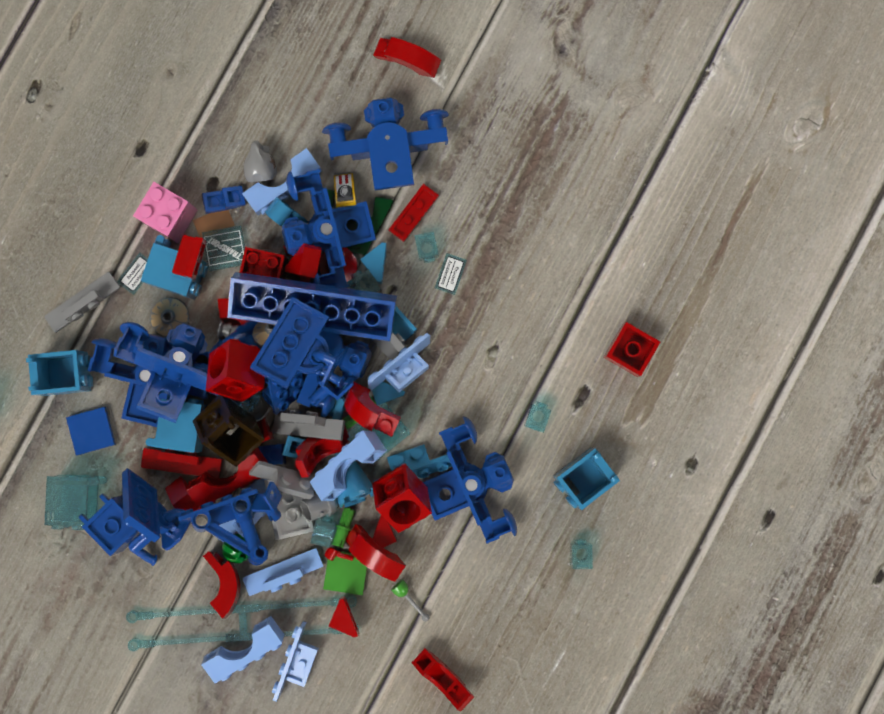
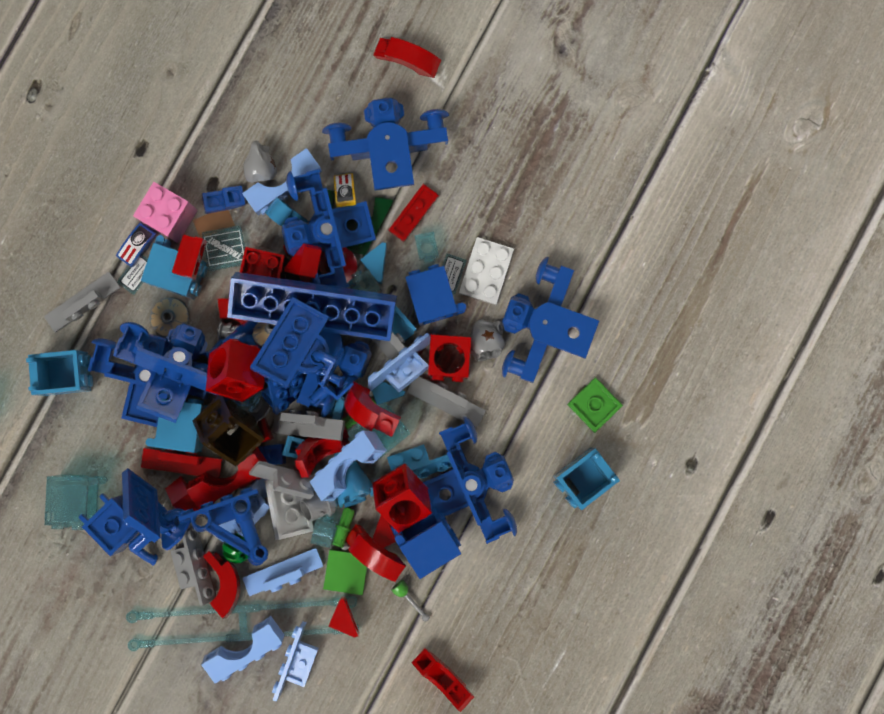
(90, 431): blue tile -> none
(135, 244): none -> slope
(192, 566): none -> light grey bracket
(268, 502): blue bracket -> none
(331, 553): red hand -> none
(428, 543): none -> blue container
(432, 295): none -> blue container
(445, 400): none -> light grey bracket
(463, 346): none -> red brick
(486, 271): none -> white plate
(486, 340): none -> light grey piece
(538, 426): clear light blue brick -> none
(546, 324): none -> blue piece
(587, 561): clear light blue brick -> none
(594, 405): none -> bright green tile
(631, 349): red brick -> none

